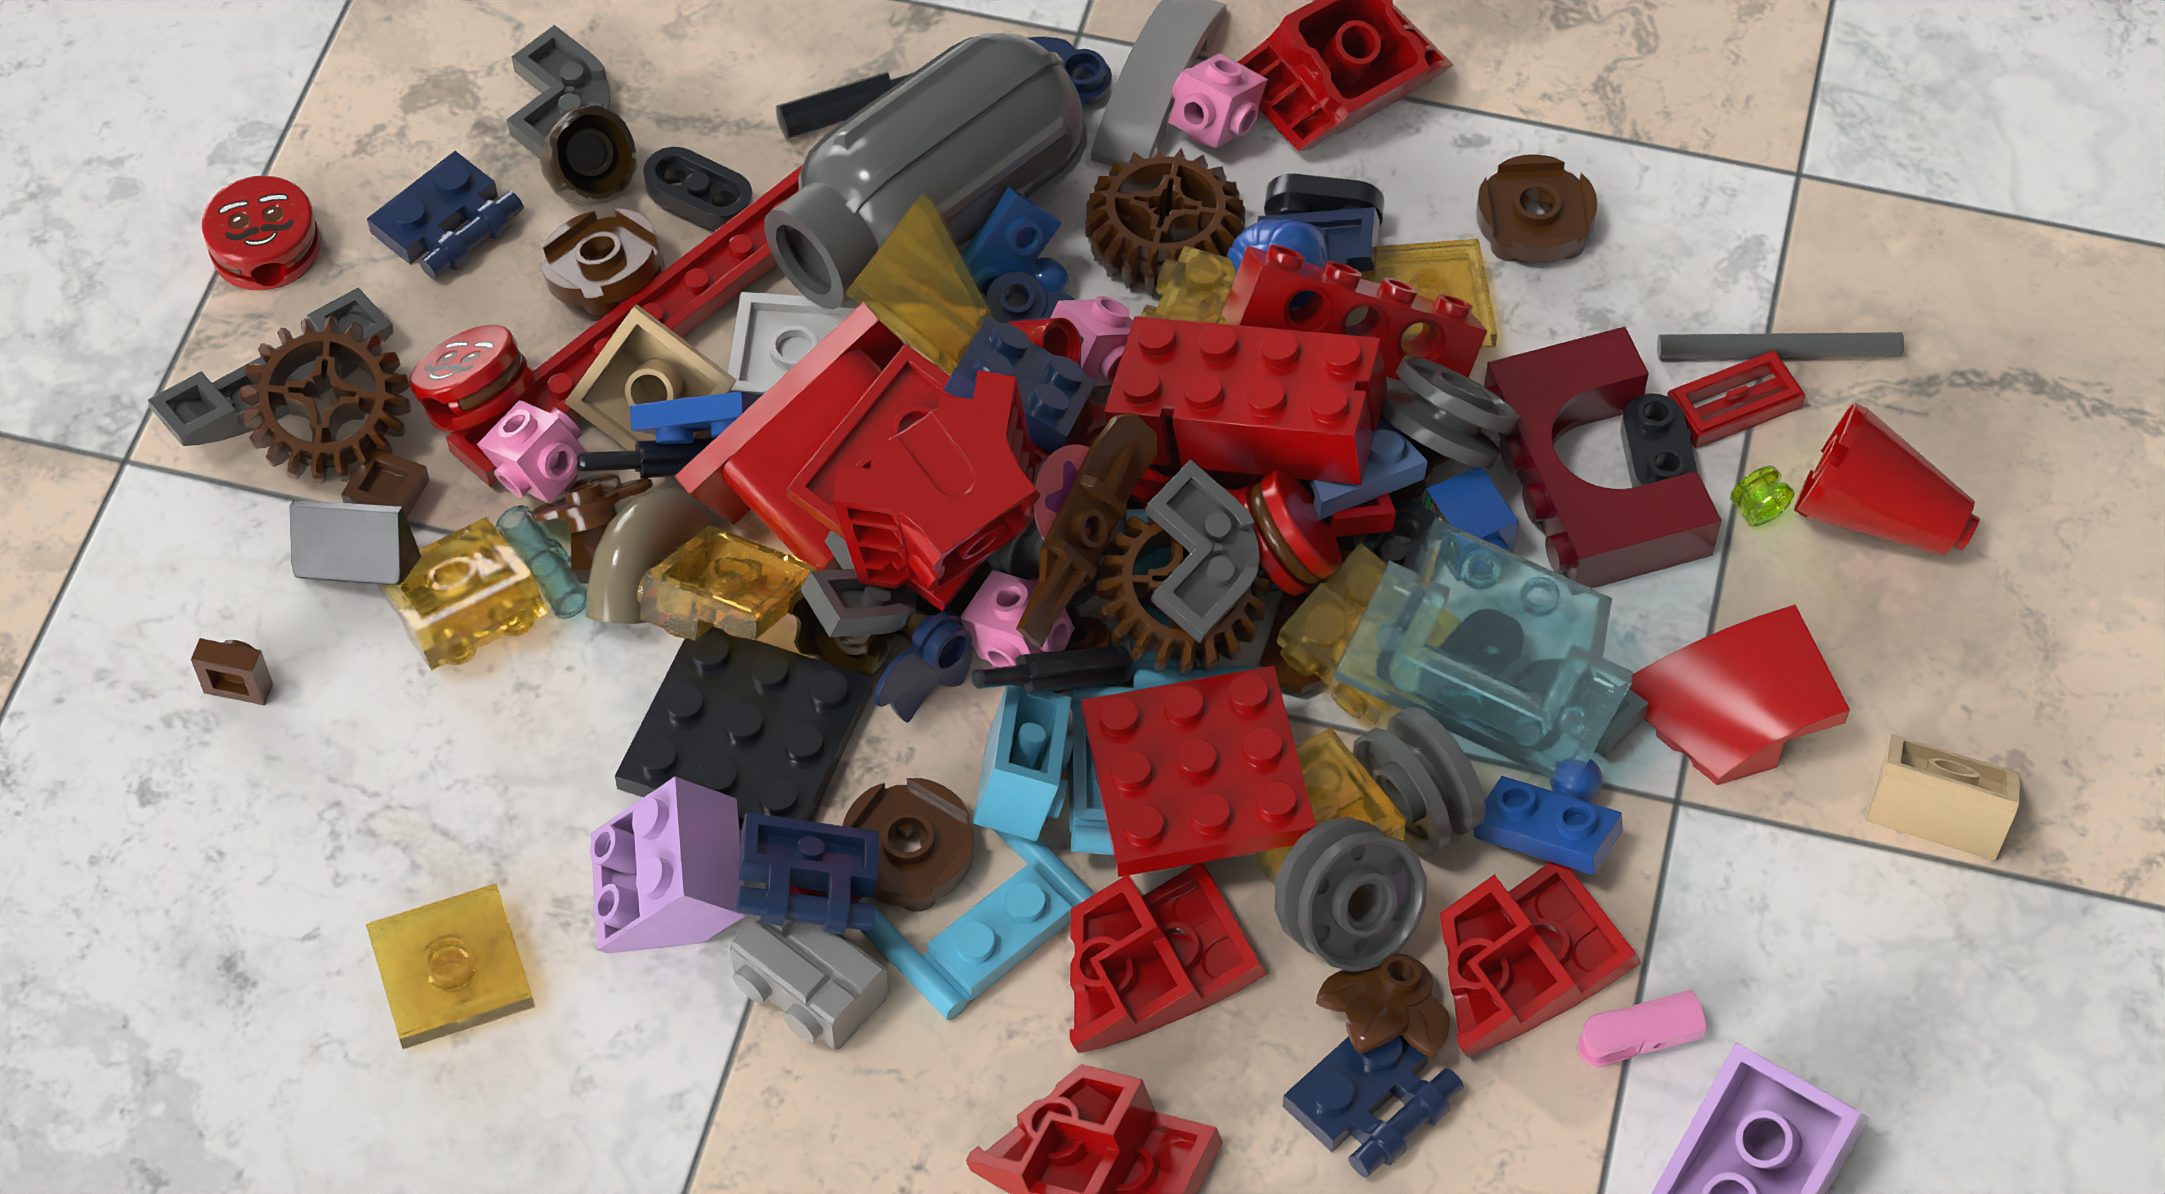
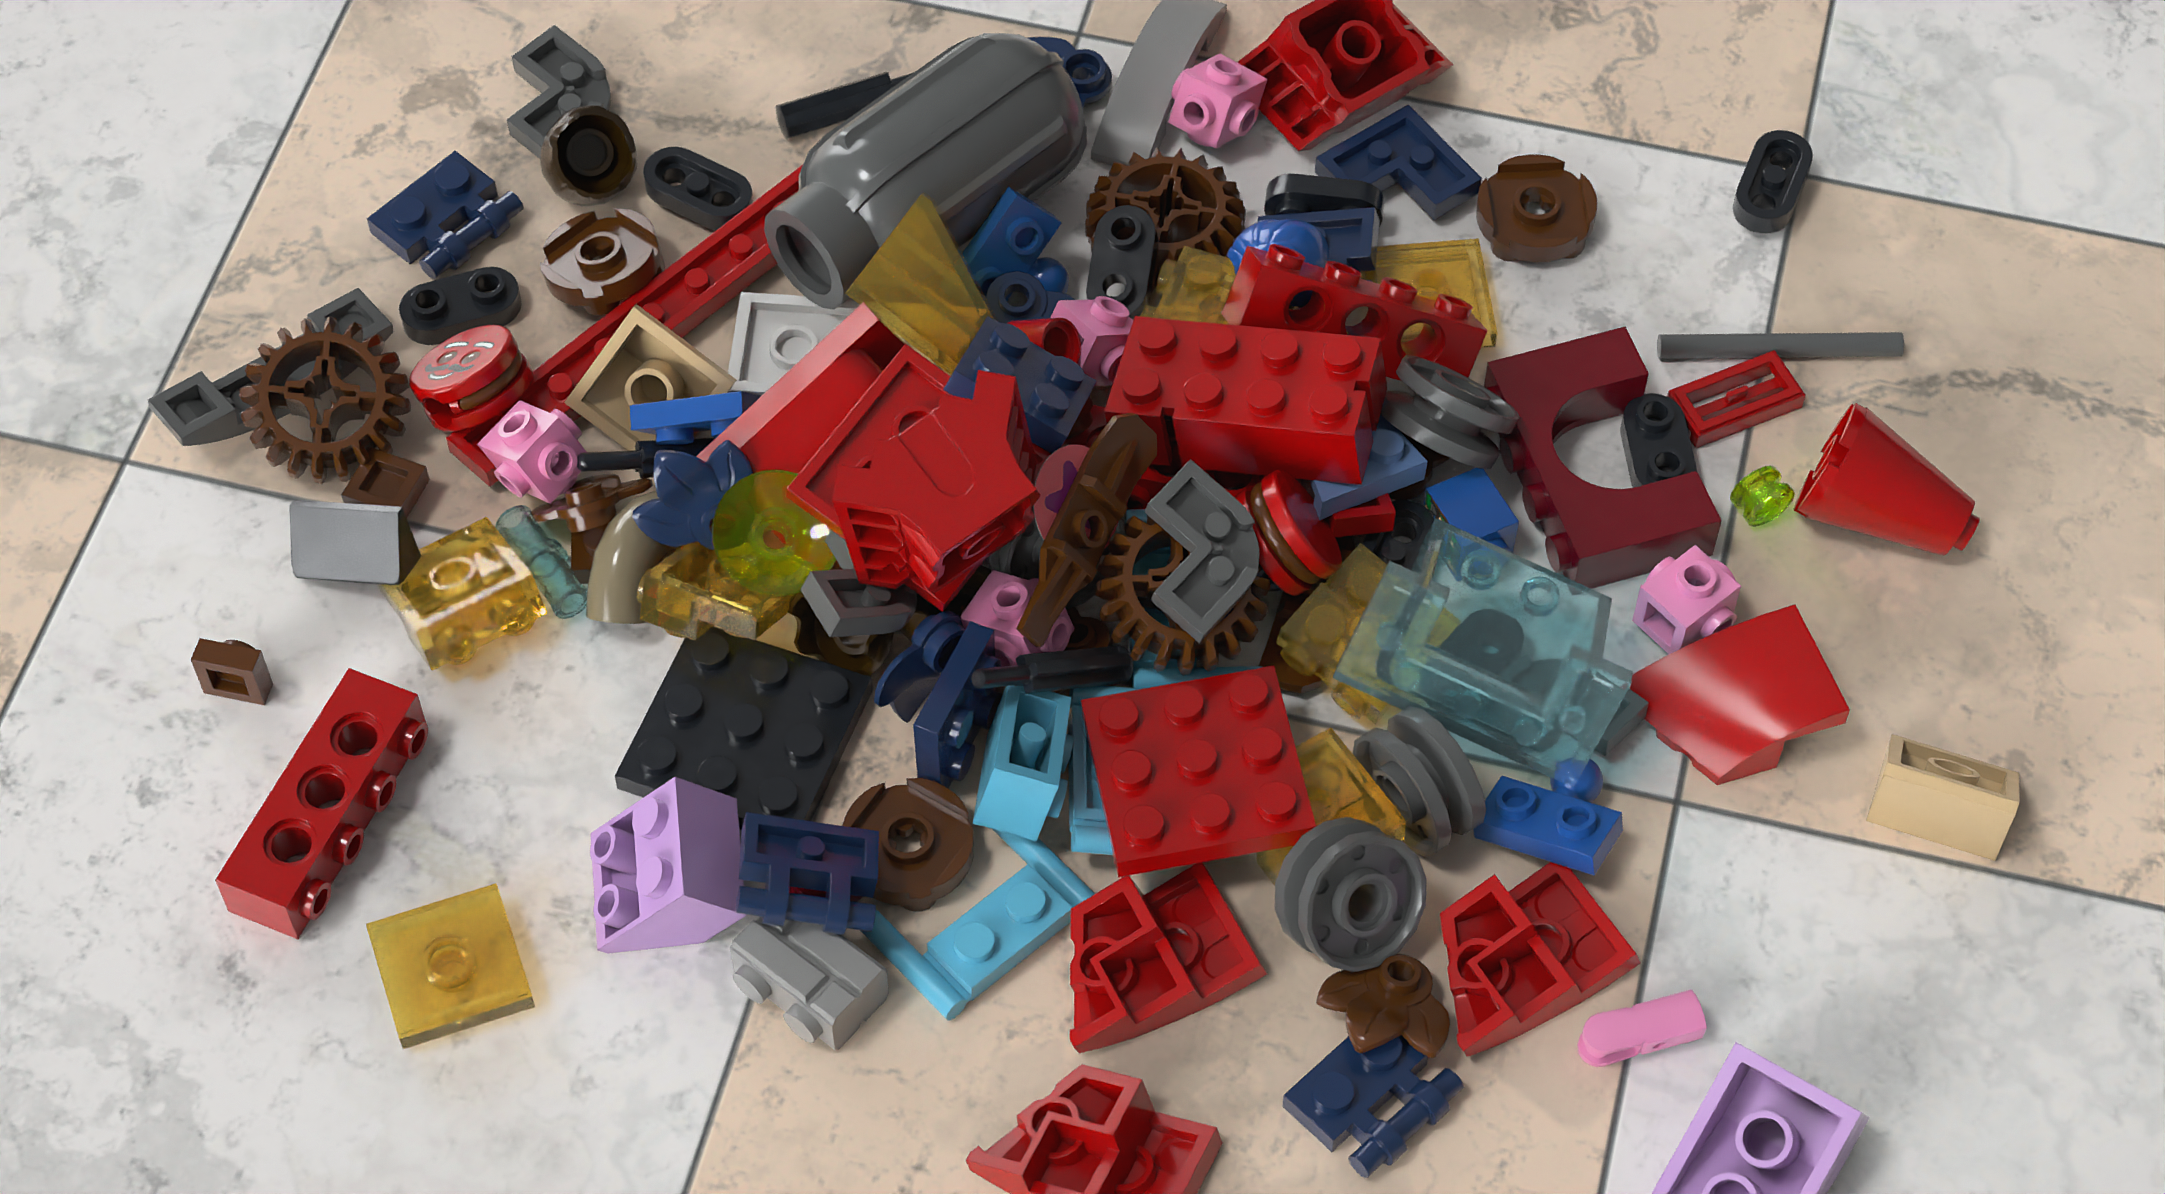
(261, 232): red head -> none
(356, 716): none -> red brick
(459, 304): none -> black plate
(689, 494): none -> dark blue plate
(750, 510): none -> clear neon green dish
(956, 710): none -> dark blue plate
(1126, 260): none -> black plate
(1406, 153): none -> dark blue plate
(1686, 600): none -> bright pink brick
(1766, 190): none -> black plate

